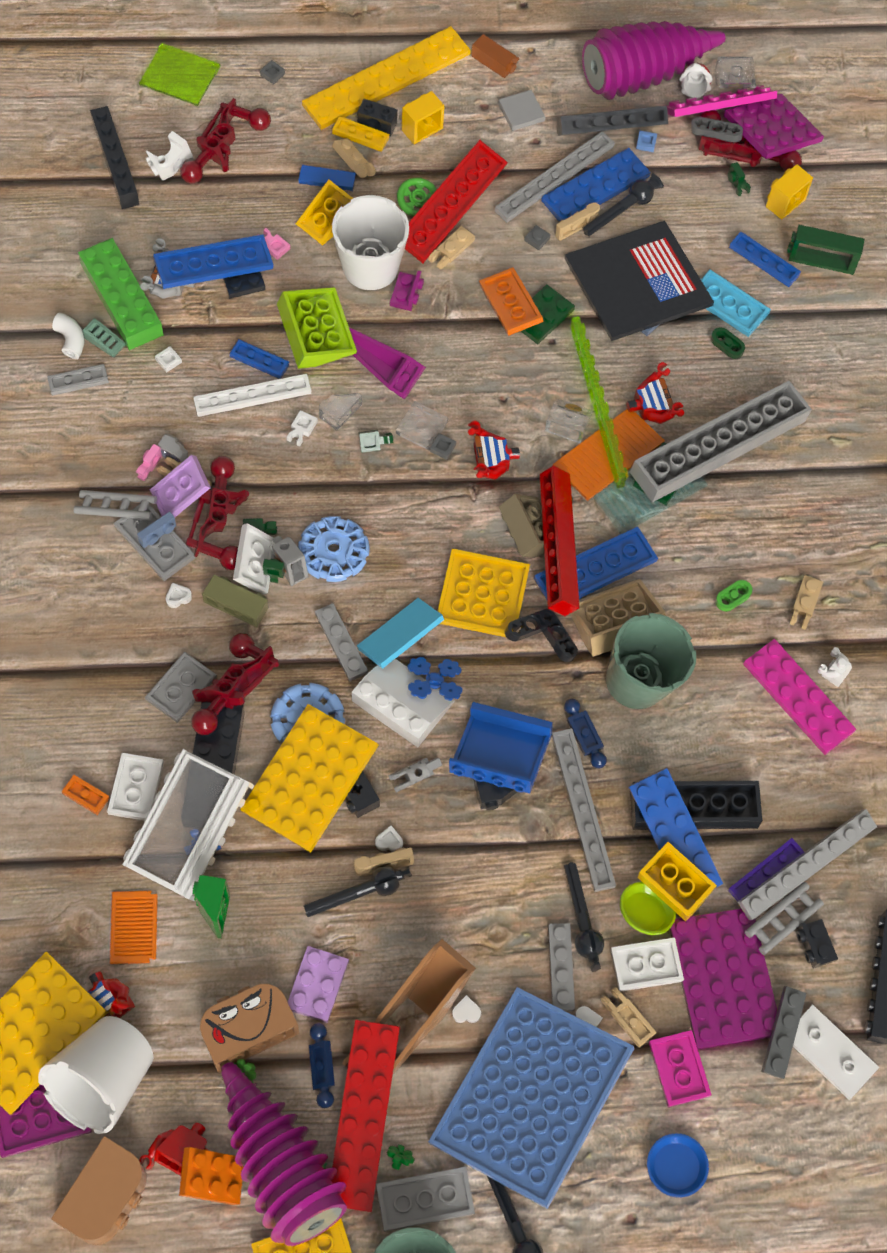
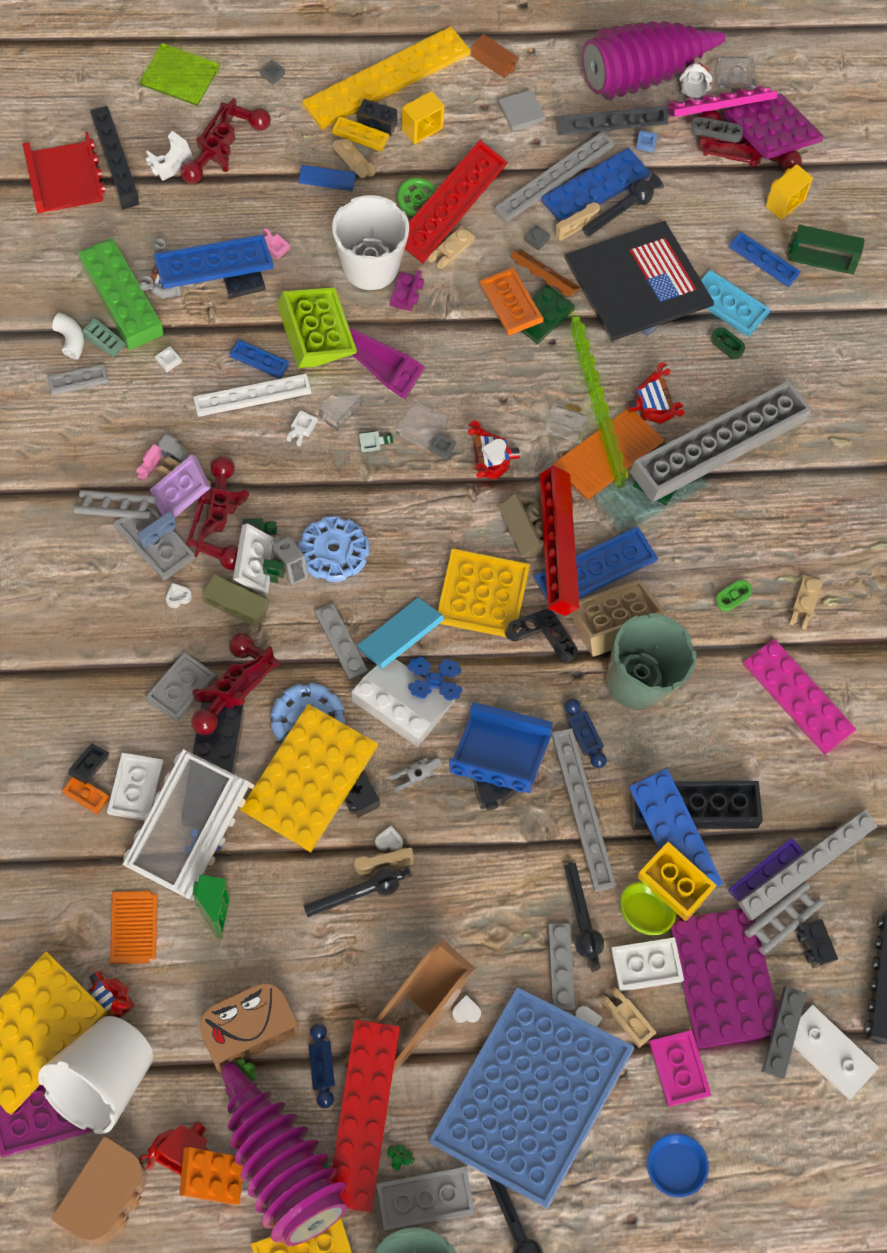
(64, 175): none -> red panel
(88, 763): none -> black plate
(317, 984): lavender plate -> none
(319, 215): yellow slope -> none
(495, 451): none -> white tile
(541, 270): none -> dark orange plate
(737, 177): dark green plate -> none
(837, 669): white piece -> none

